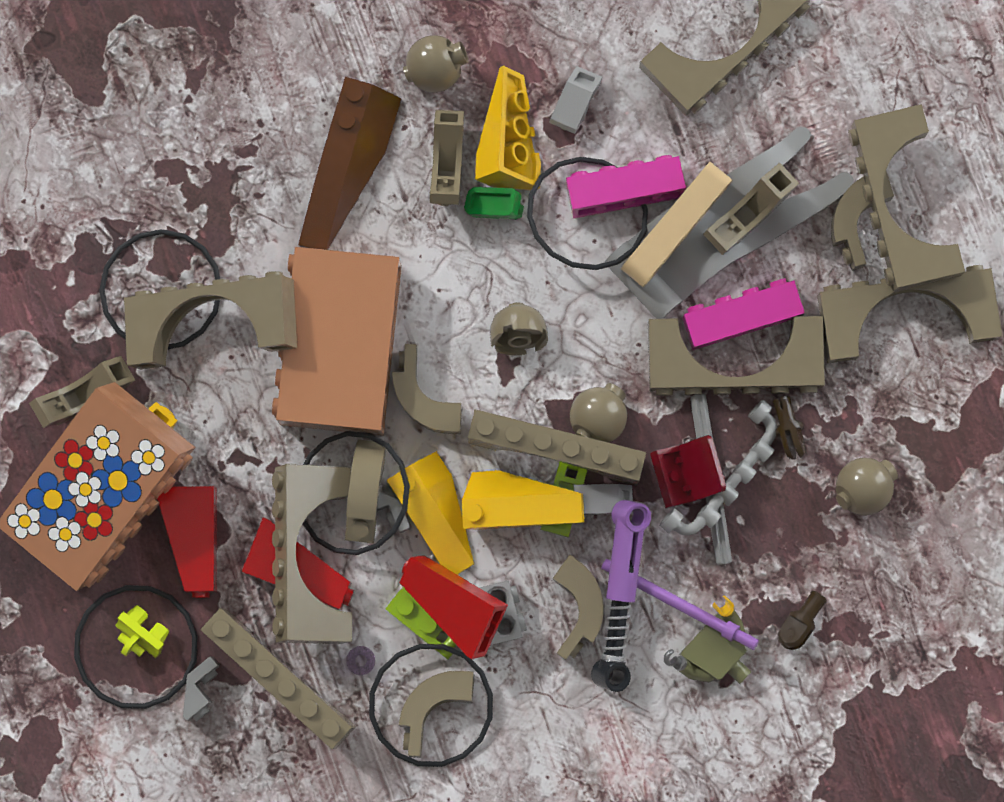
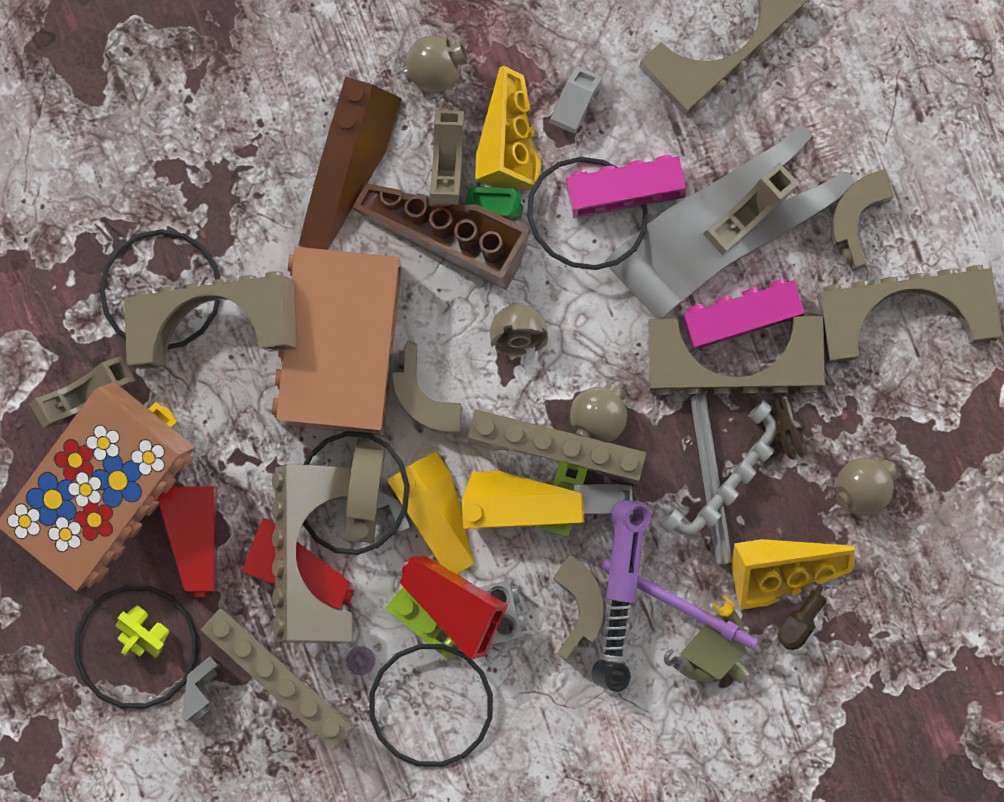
(434, 691): dark tan arch -> none
(456, 233): none -> reddish brown wedge
(676, 224): tan beam -> none
(688, 472): dark red bracket -> none
(776, 567): none -> yellow wedge
(907, 259): dark tan arch -> none

